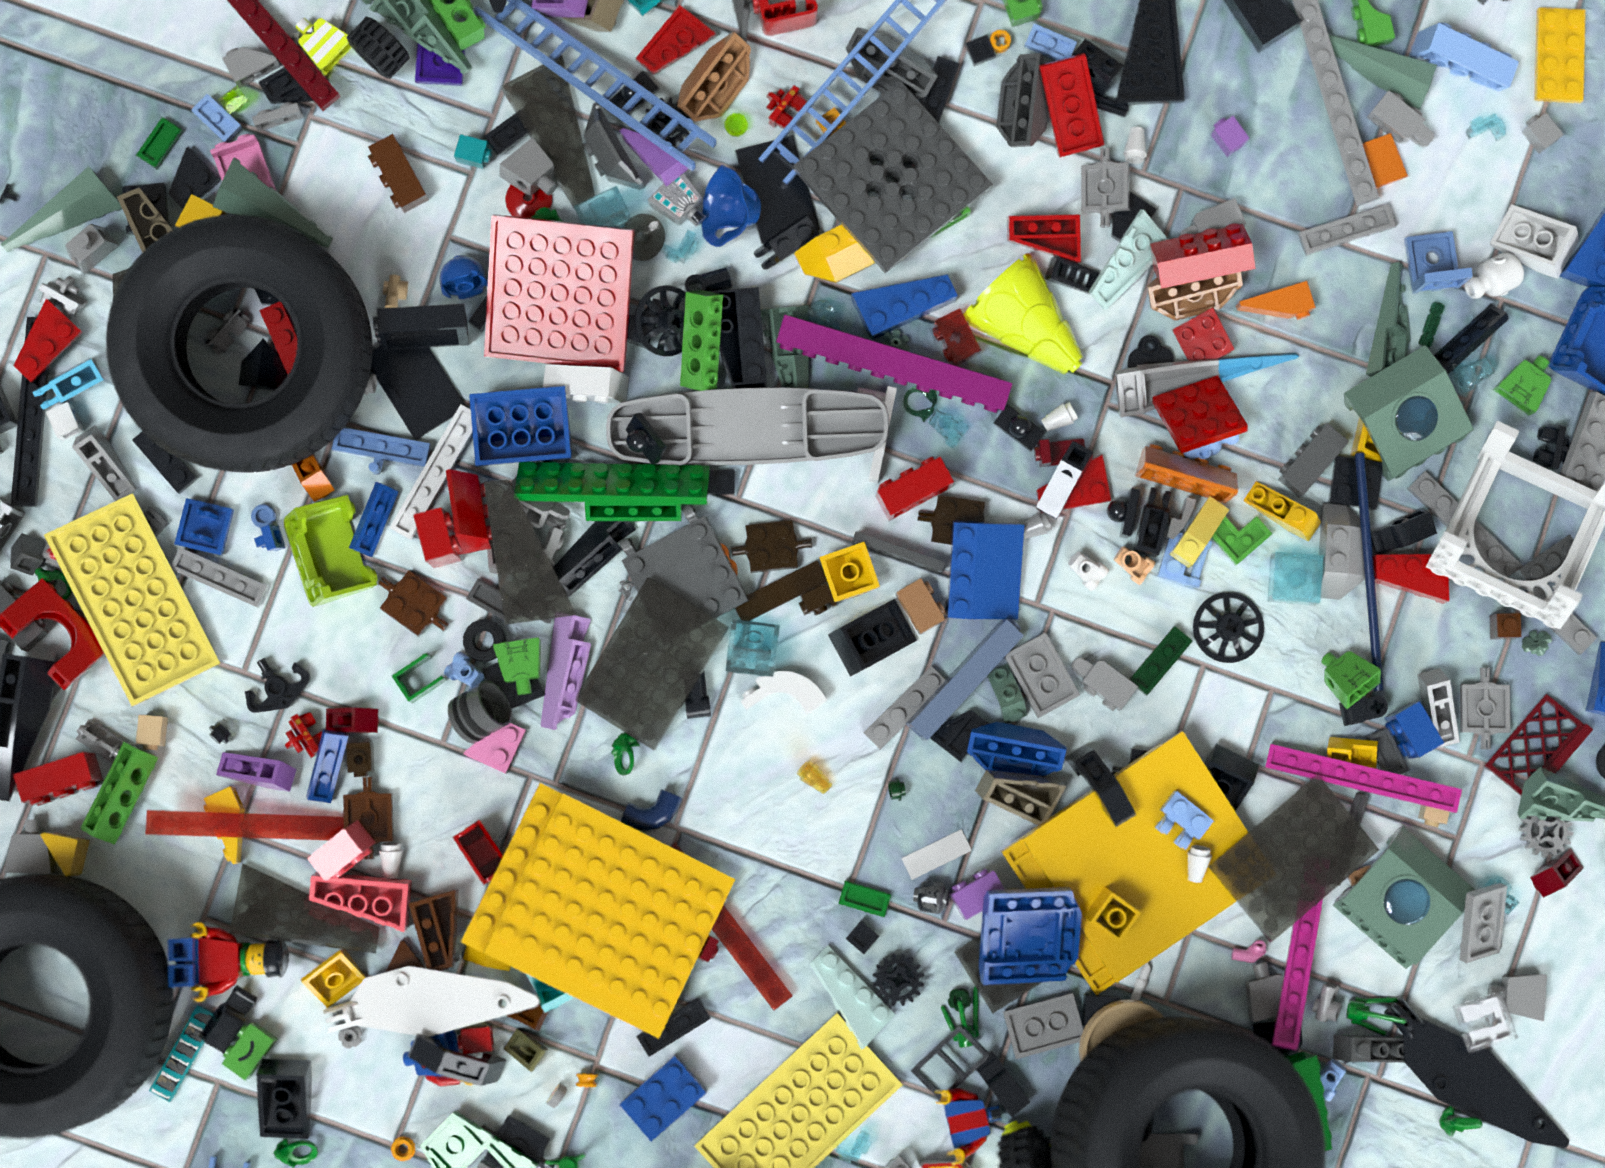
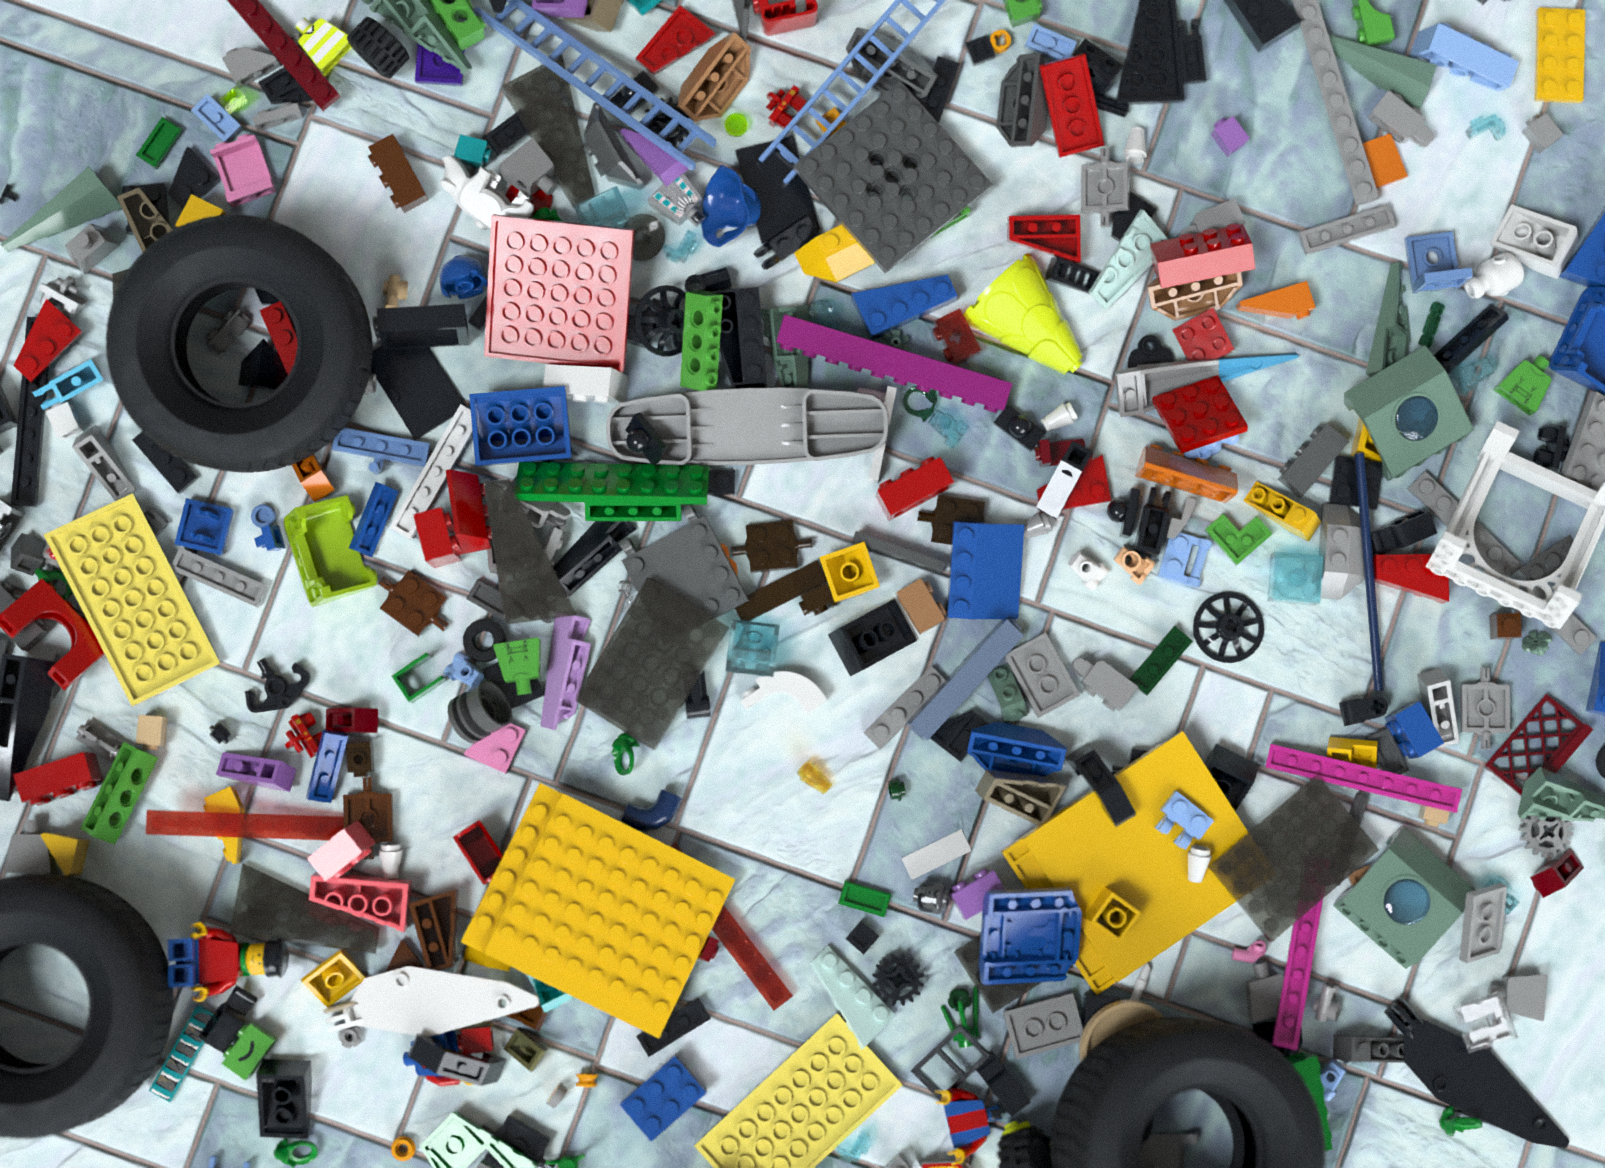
(247, 195): sand green wedge -> none
(479, 195): none -> white animal
(1191, 54): none -> black hinge
(1199, 532): light yellow slope -> none
(1350, 677): bright green torso -> none
(1358, 1010): green plant -> none

